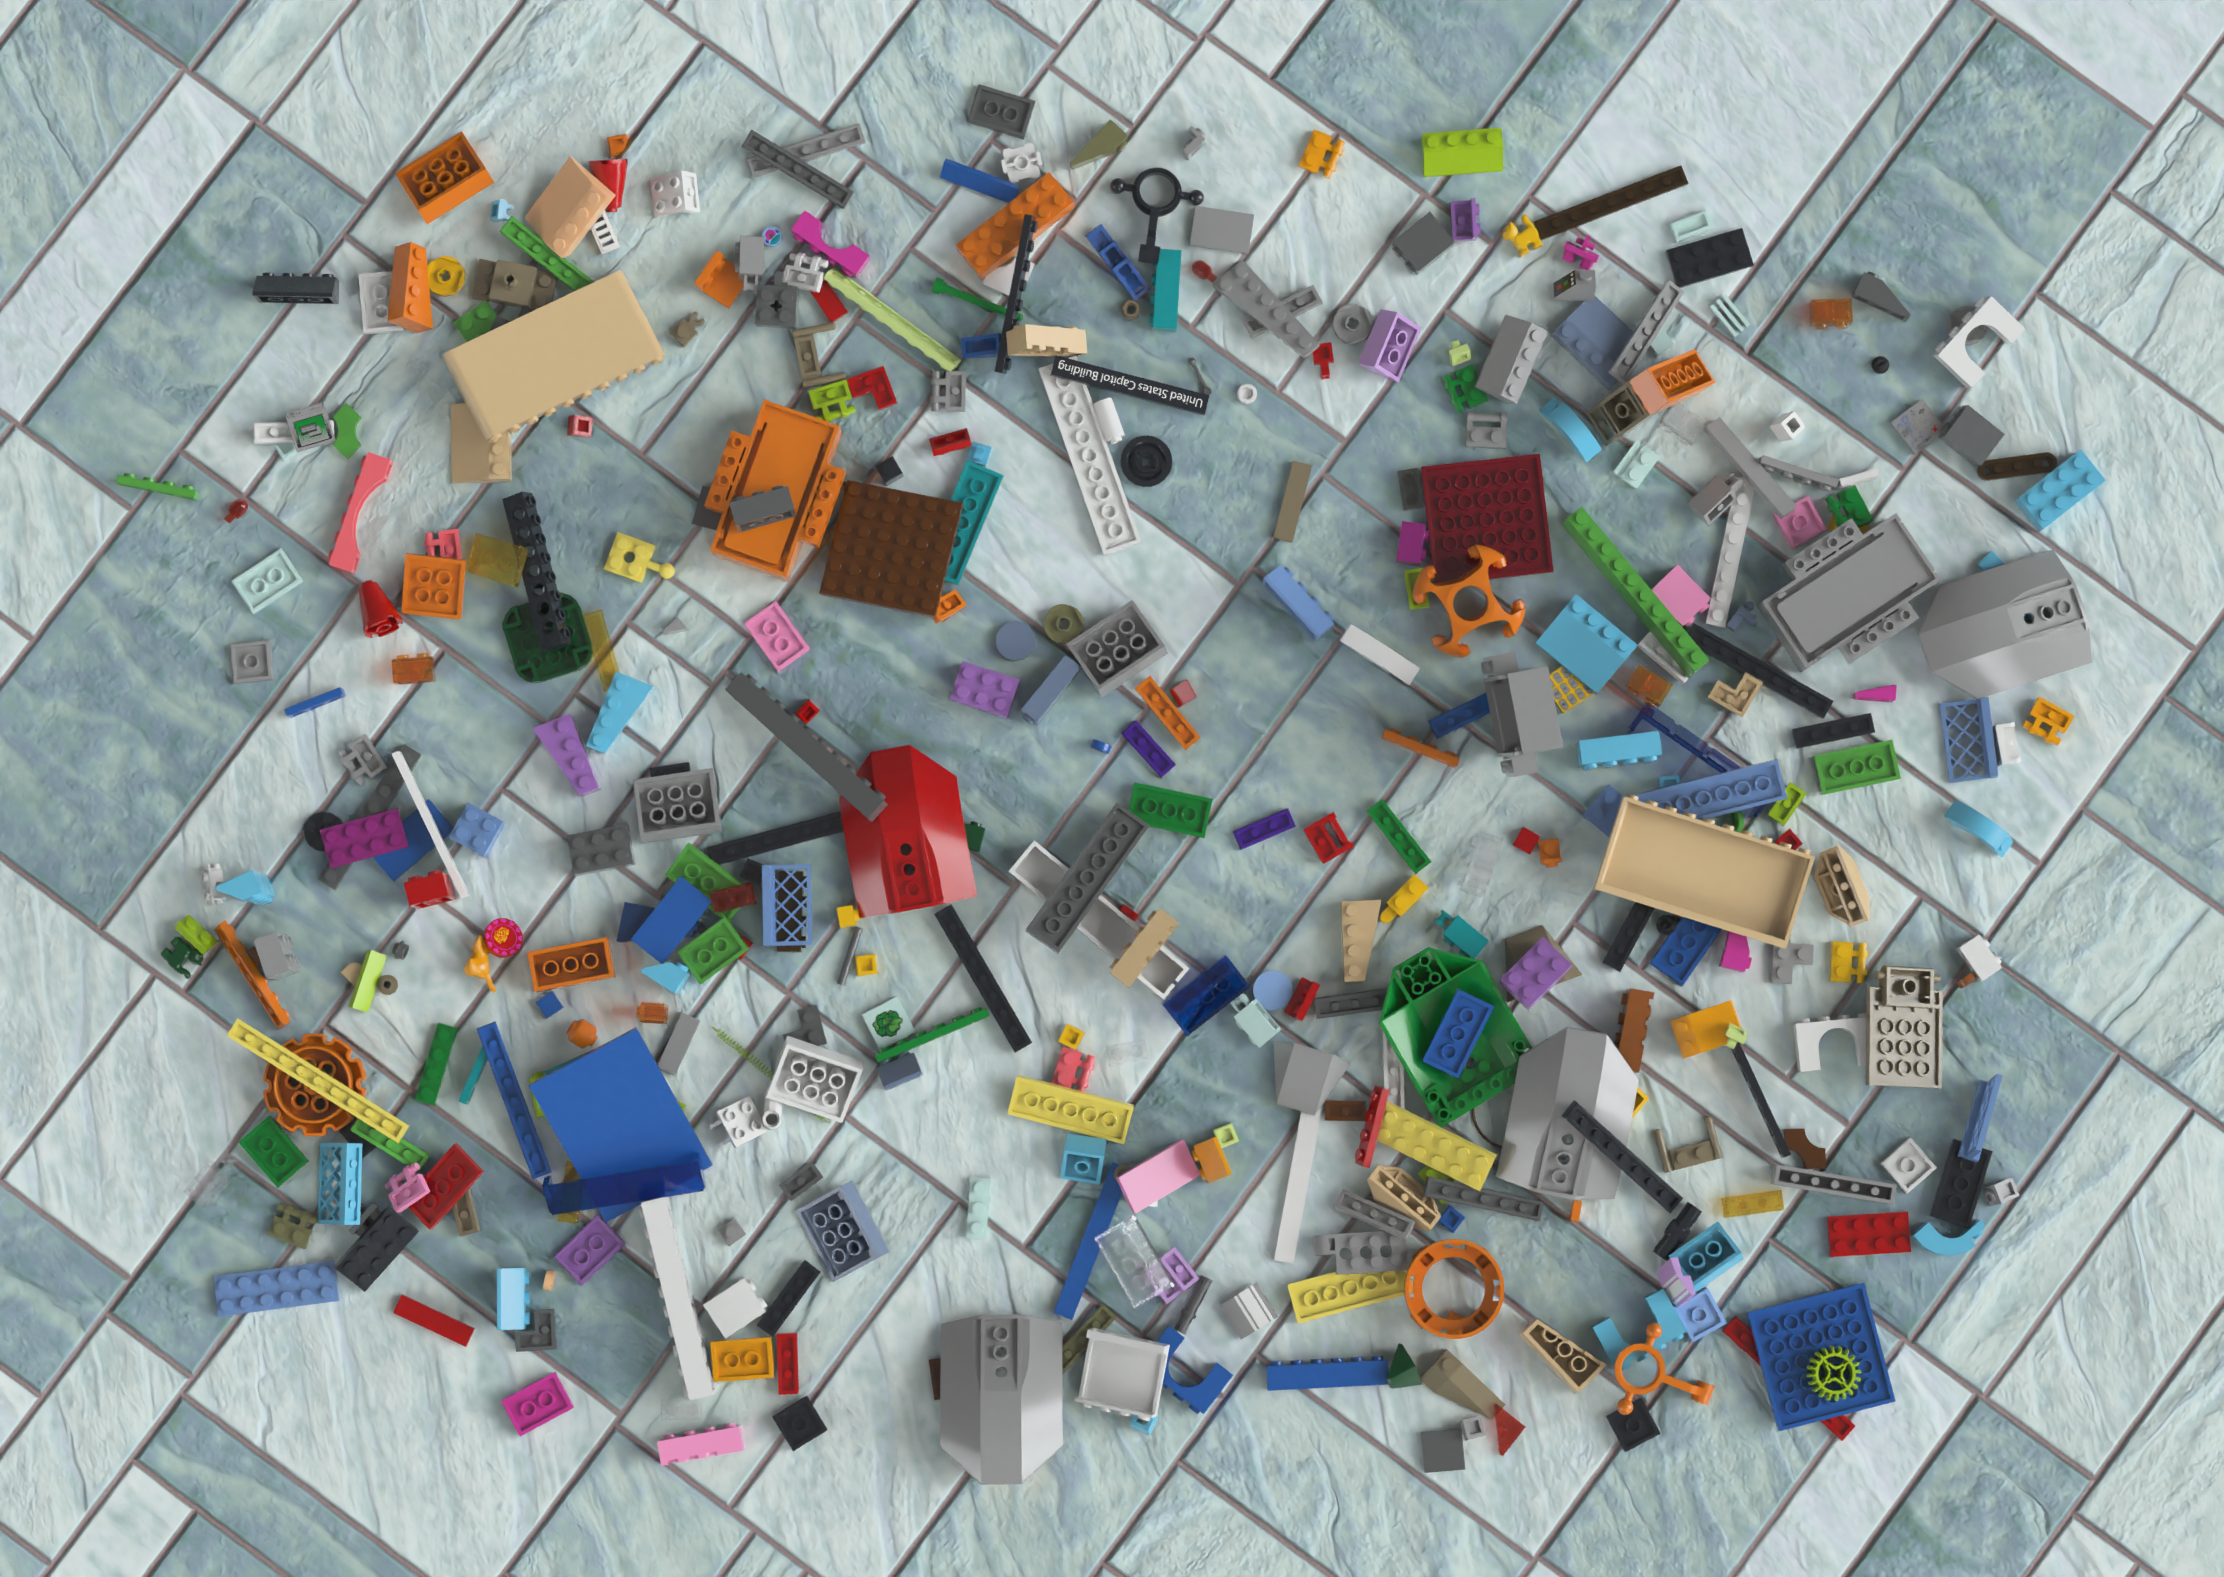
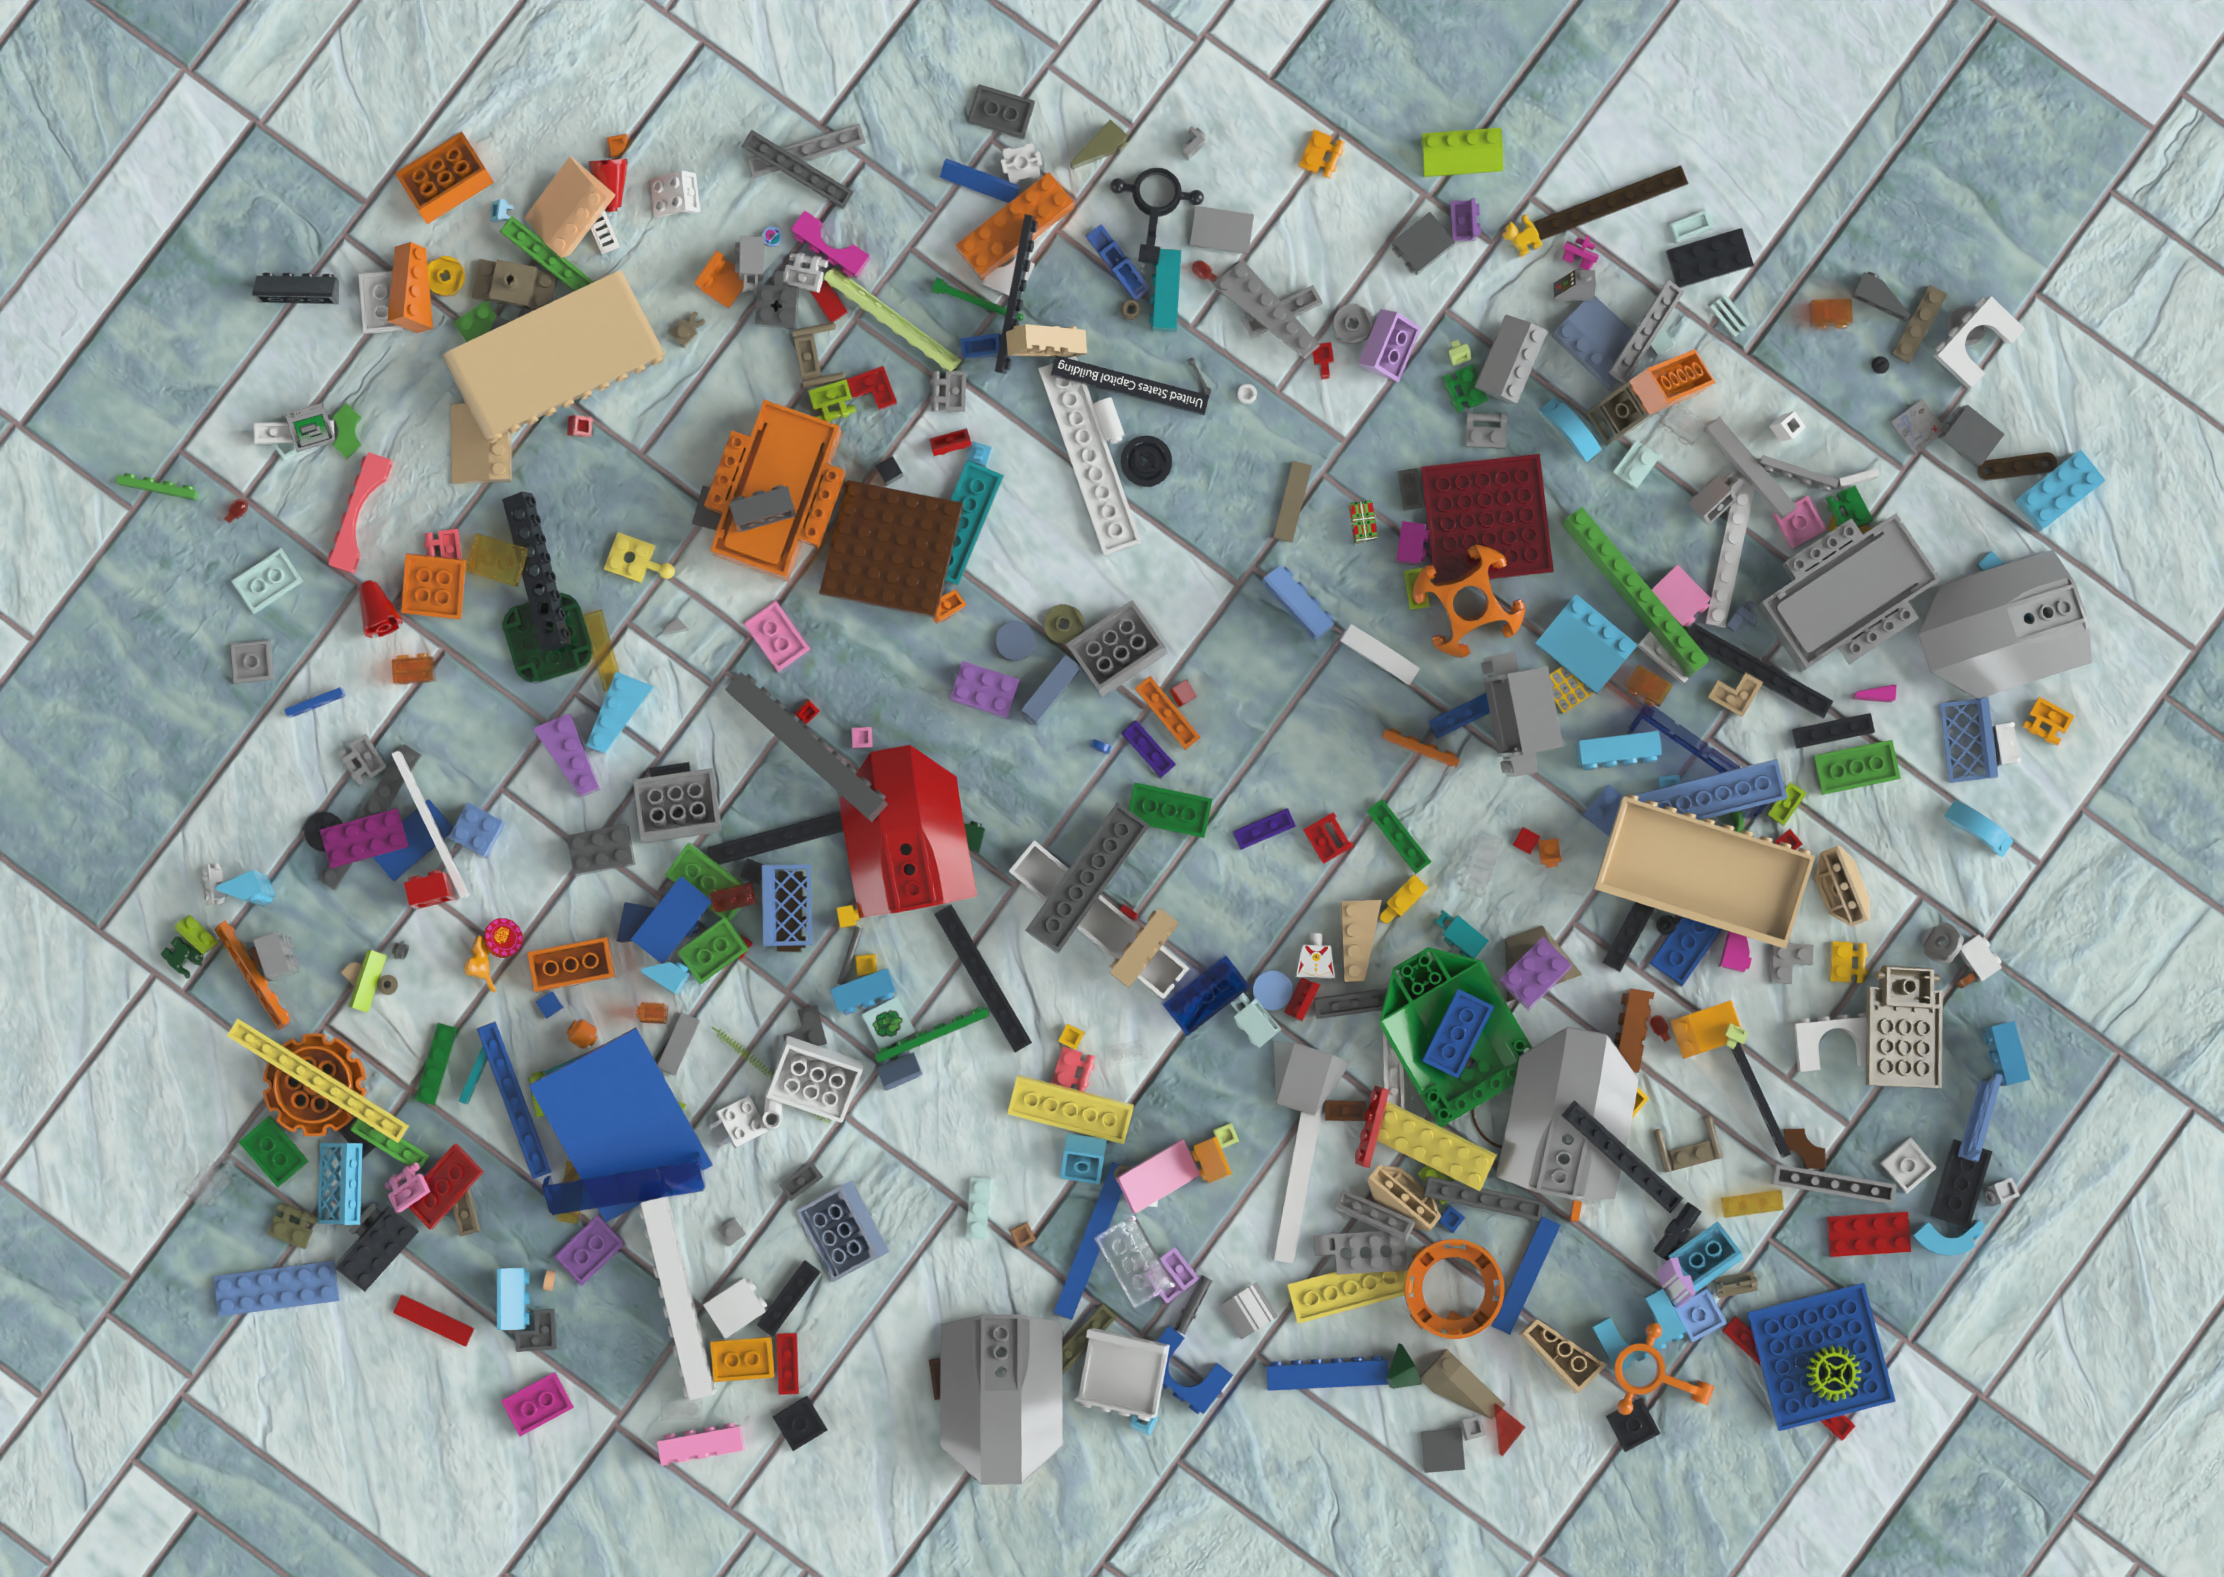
(862, 737): none -> bright pink plate
(864, 991): none -> dark azure brick
(1022, 1235): none -> medium nougat tile
(1315, 960): none -> white torso
(1363, 521): none -> piece
(1526, 1275): none -> blue tile
(1660, 1027): none -> clear red cylinder
(1736, 1284): none -> dark tan hinge
(1919, 324): none -> dark tan plate
(1949, 950): none -> light grey plate
(2006, 1053): none -> dark azure brick

